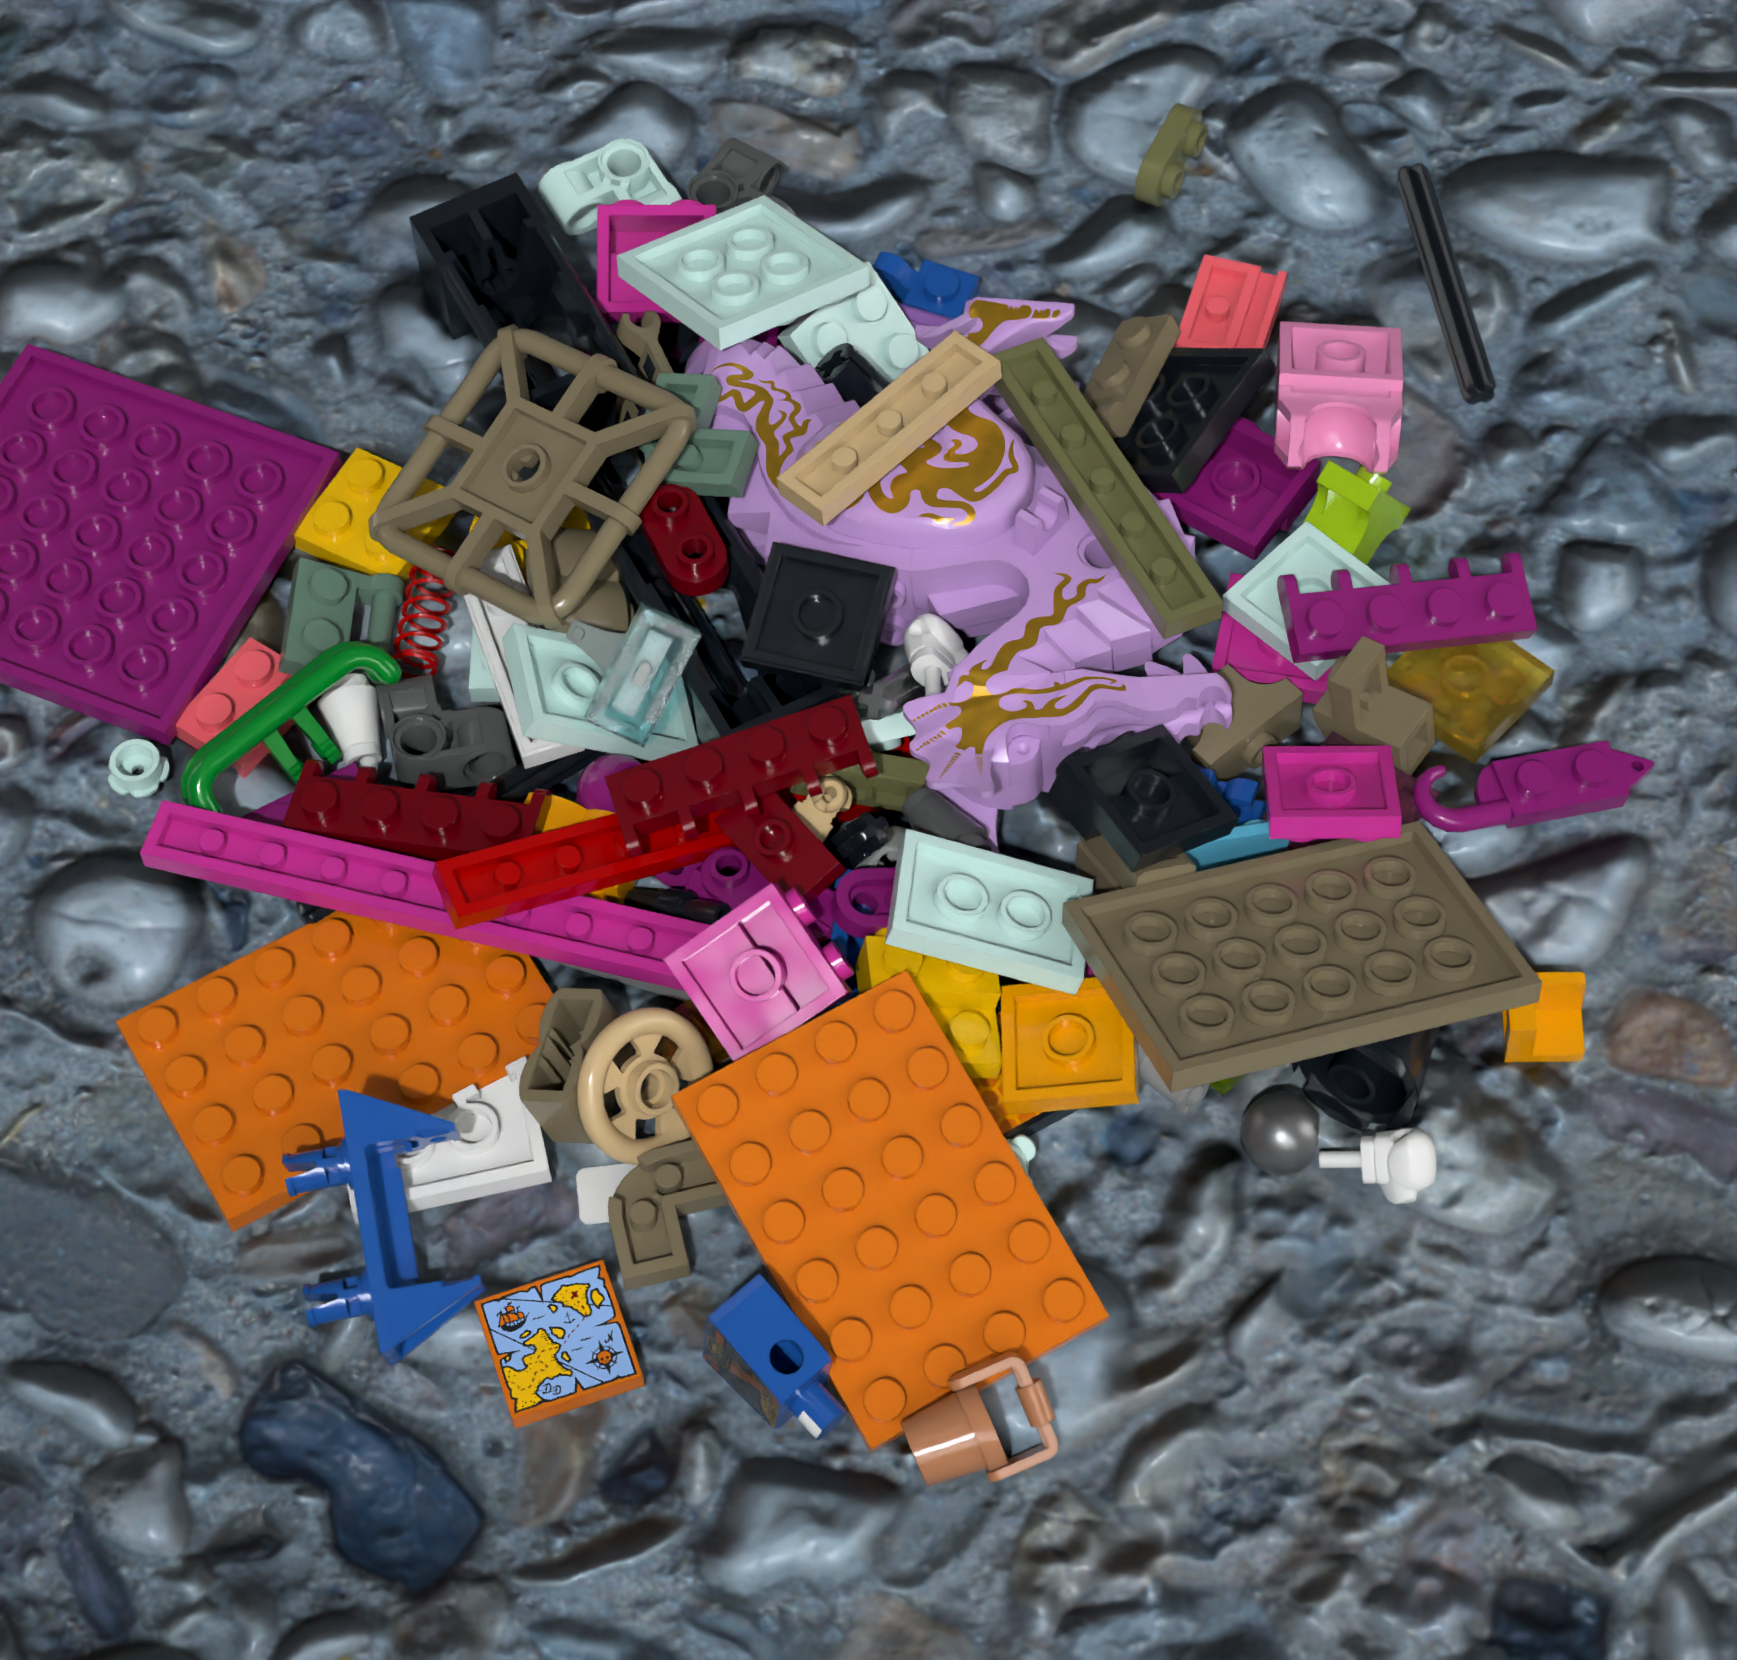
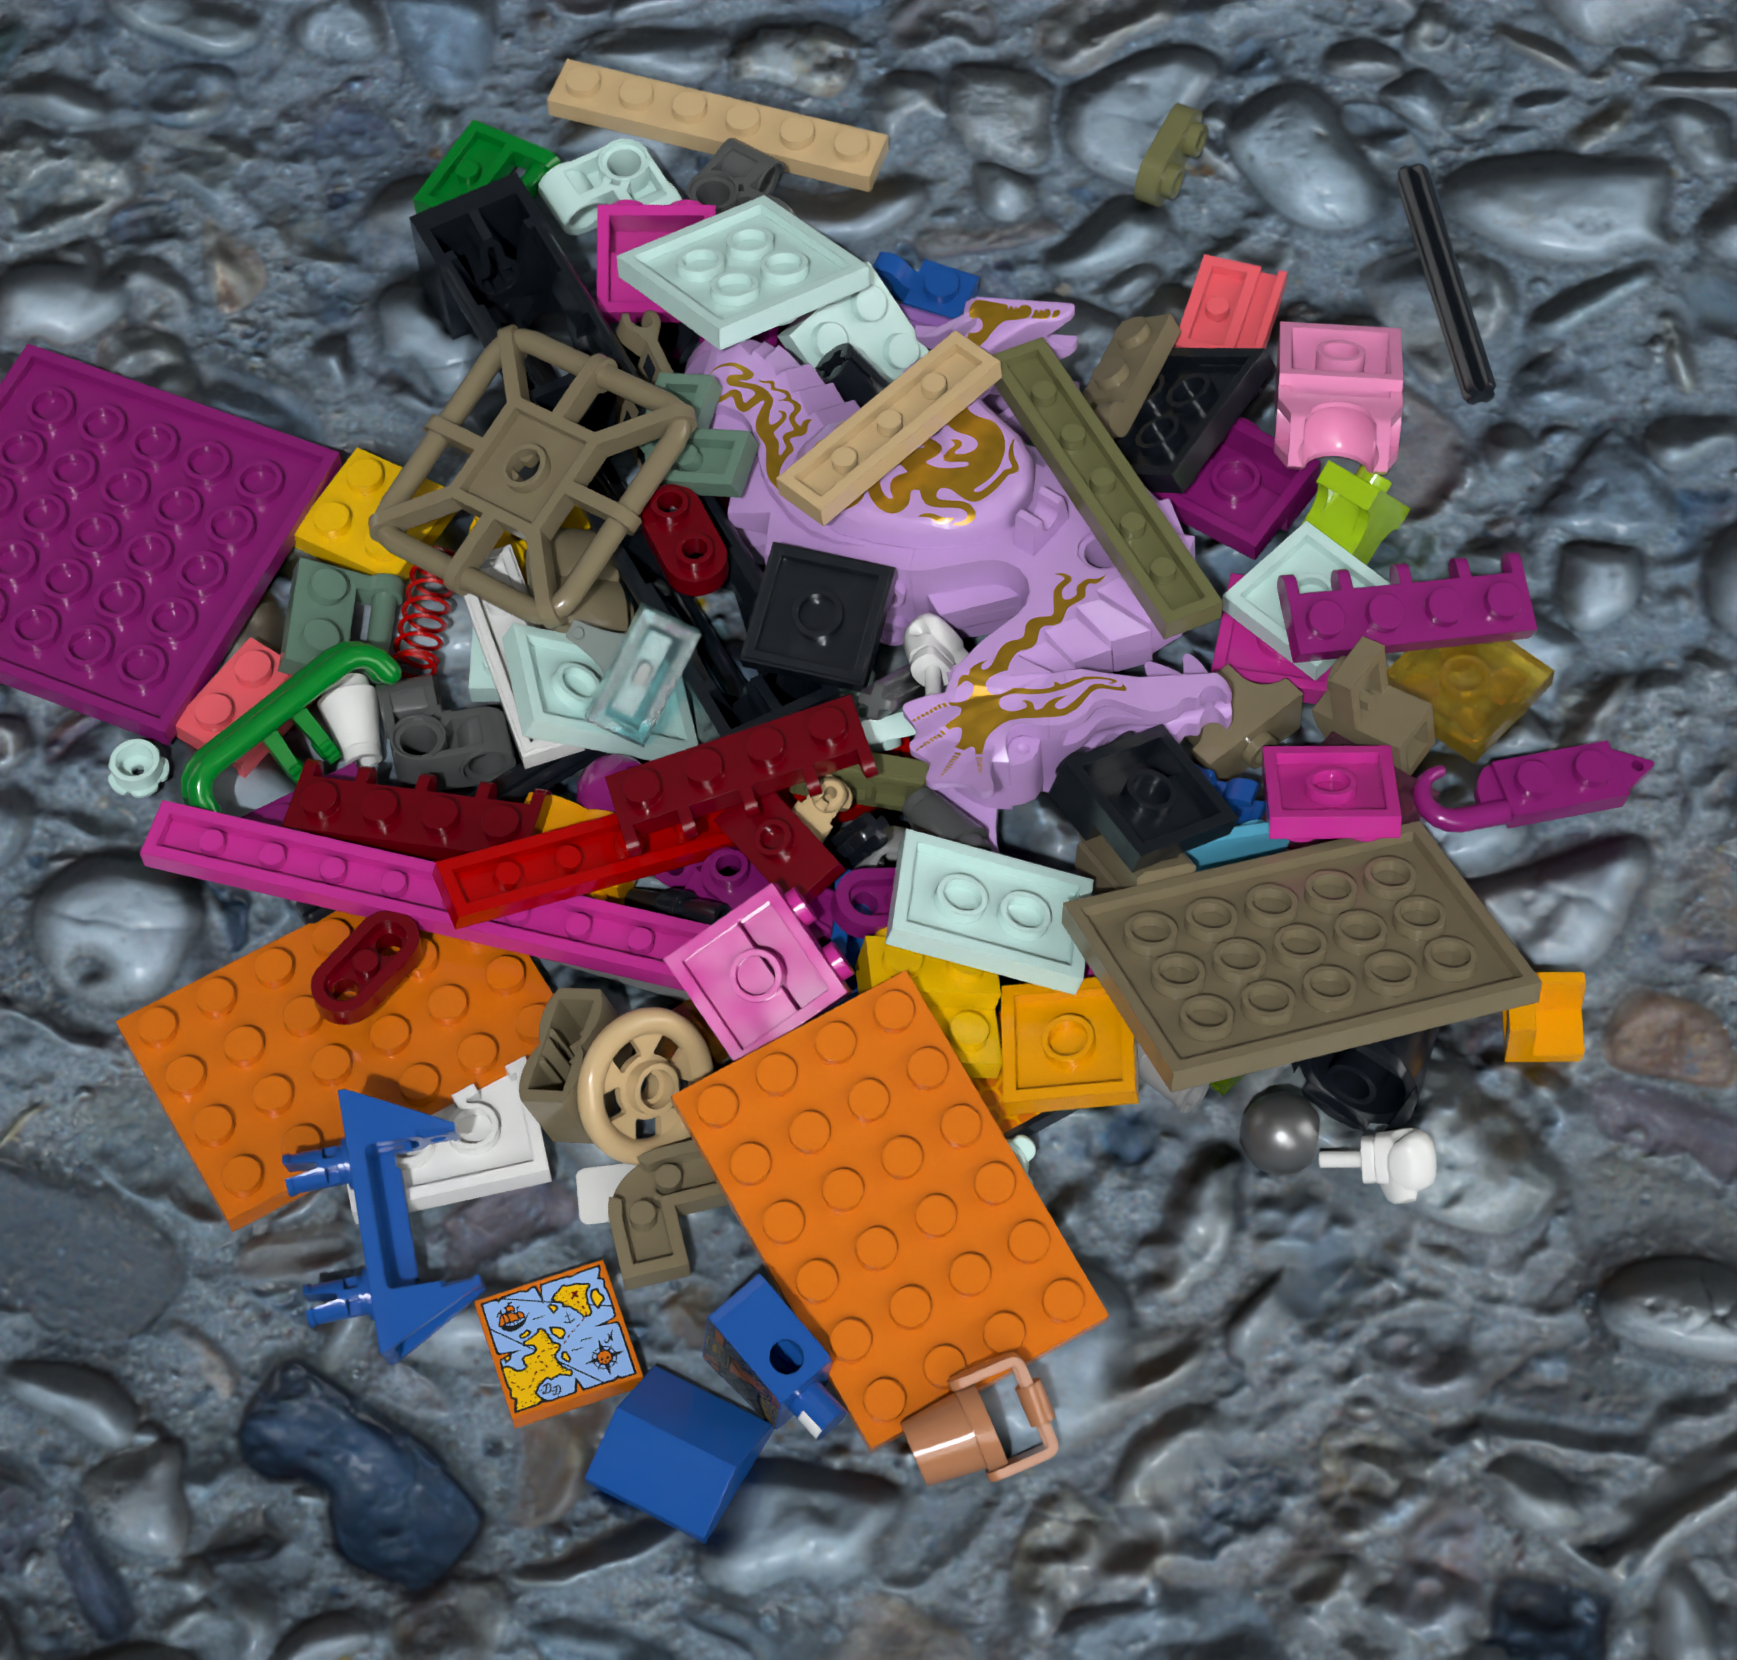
(362, 969): none -> dark red plate
(480, 158): none -> green plate
(677, 1453): none -> blue slope
(707, 120): none -> tan plate

